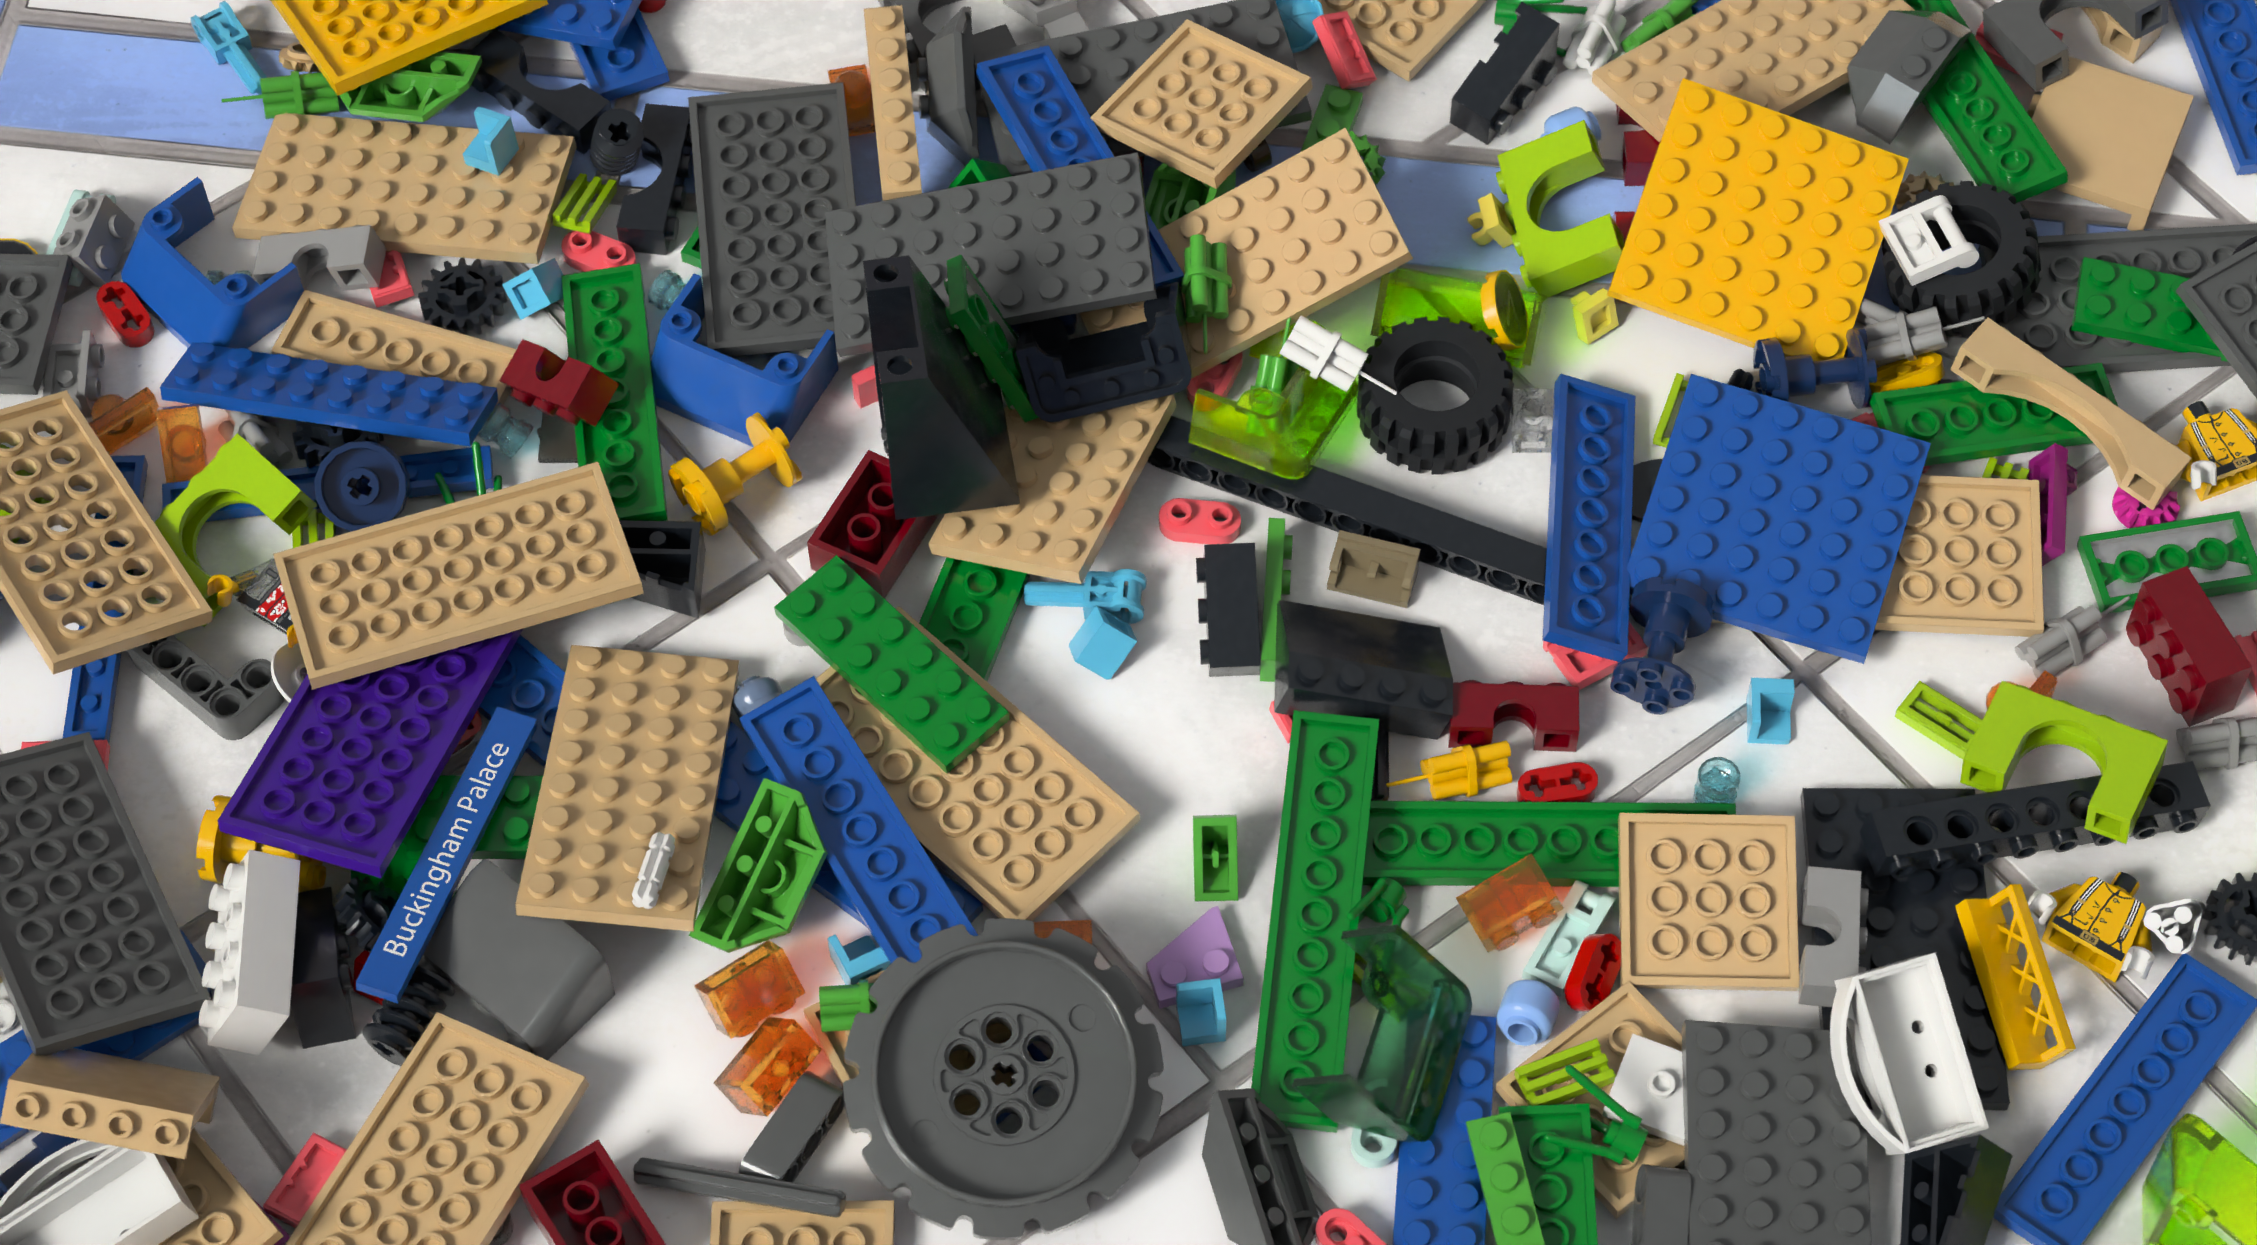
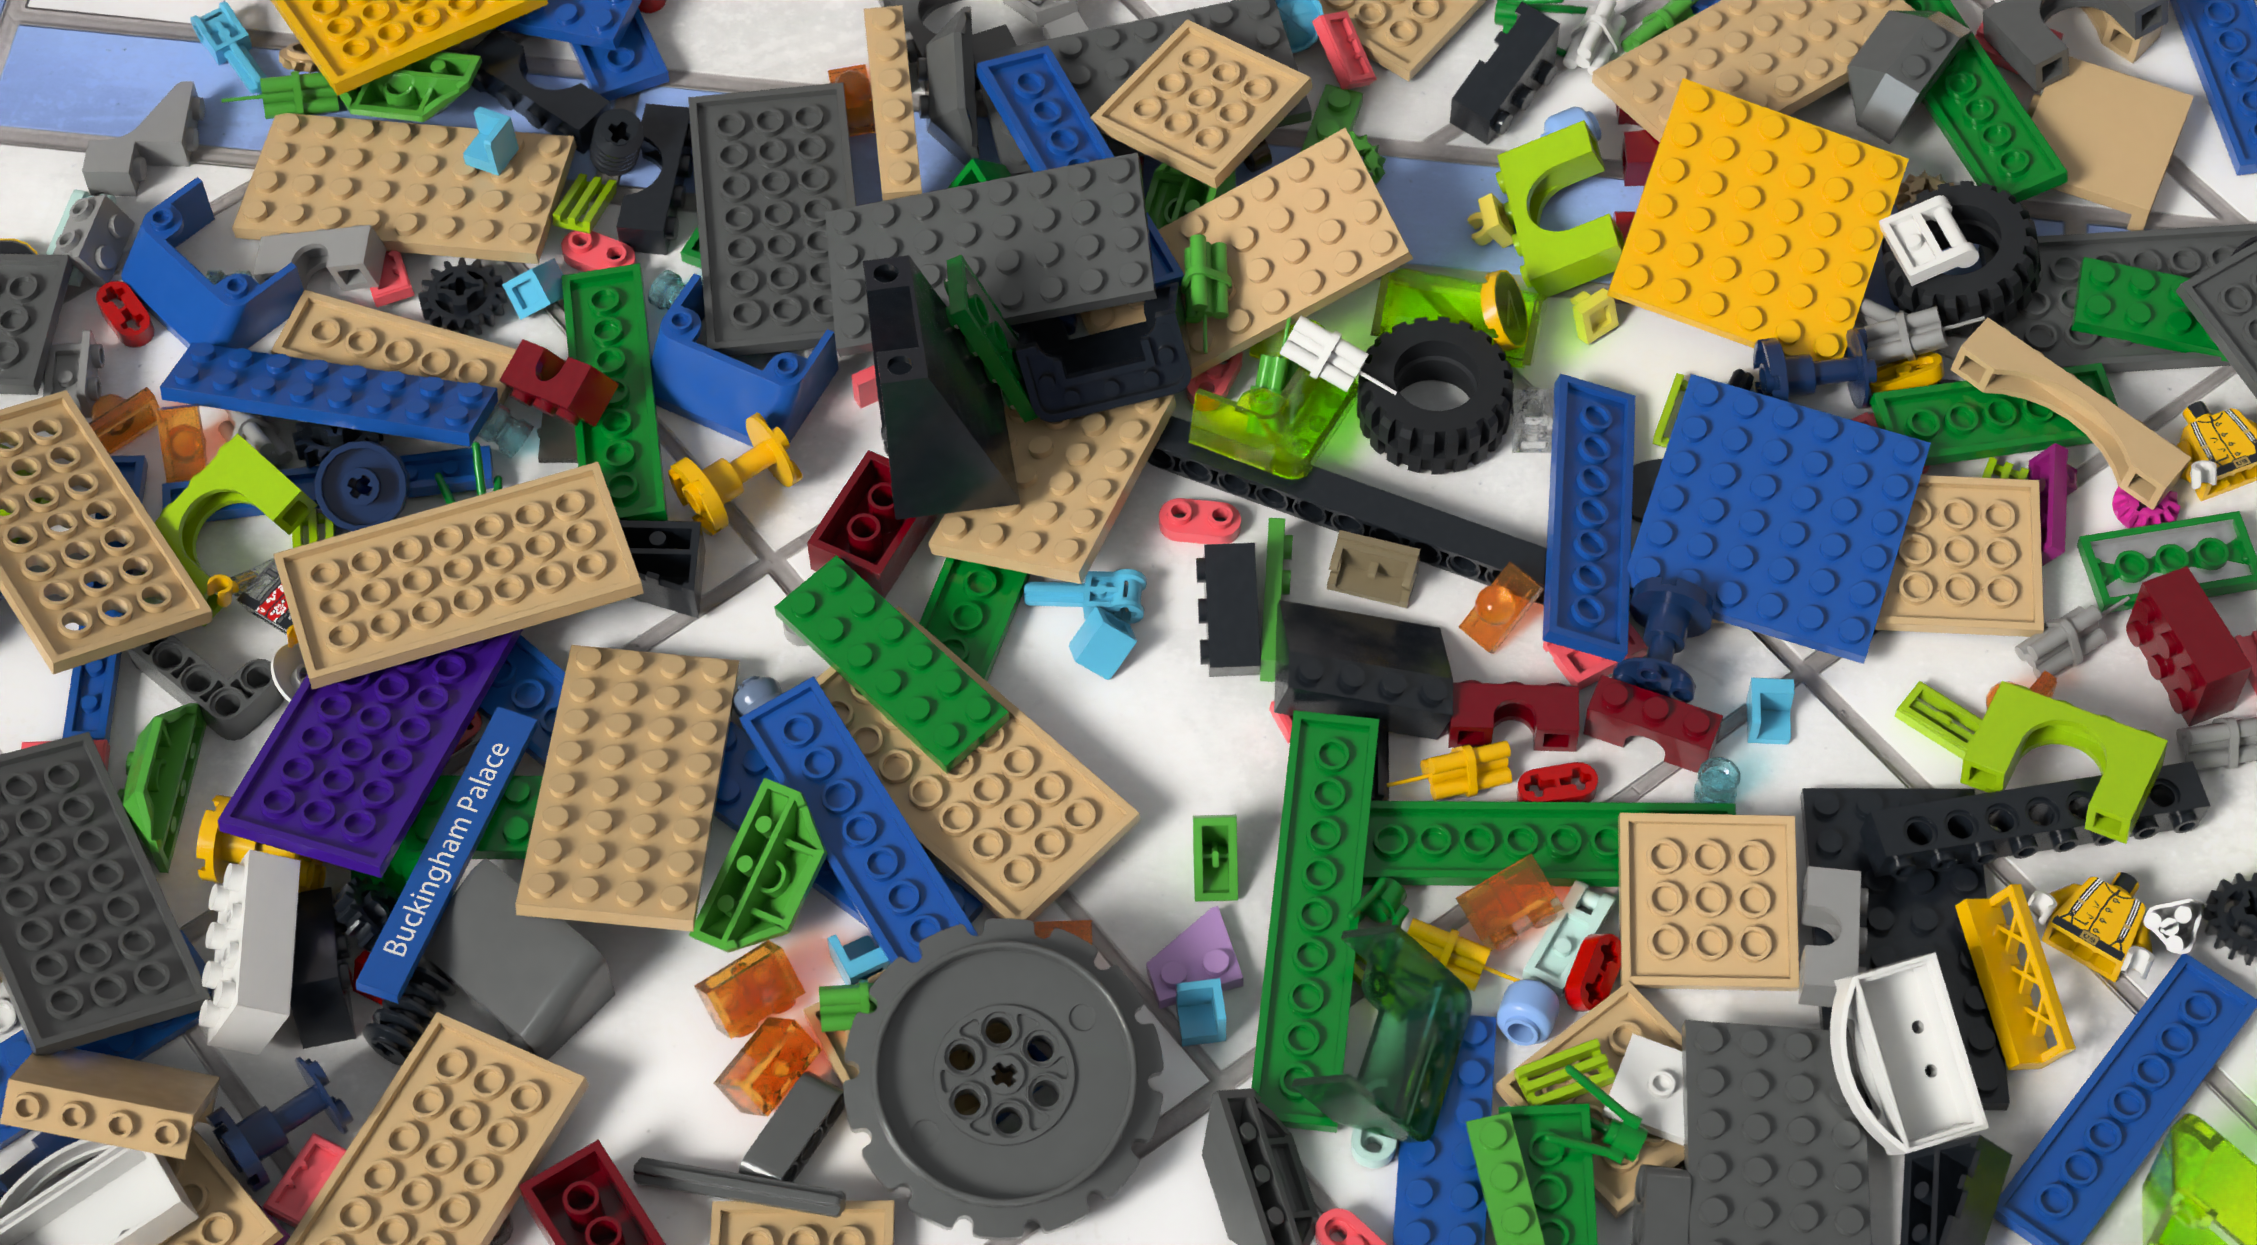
(160, 140): none -> light grey arch
(161, 780): none -> bright green wedge
(266, 1131): none -> dark blue piece
(653, 870): white axle -> none
(1458, 954): none -> yellow piece
(1501, 607): none -> clear orange tile
(1680, 728): none -> dark red arch

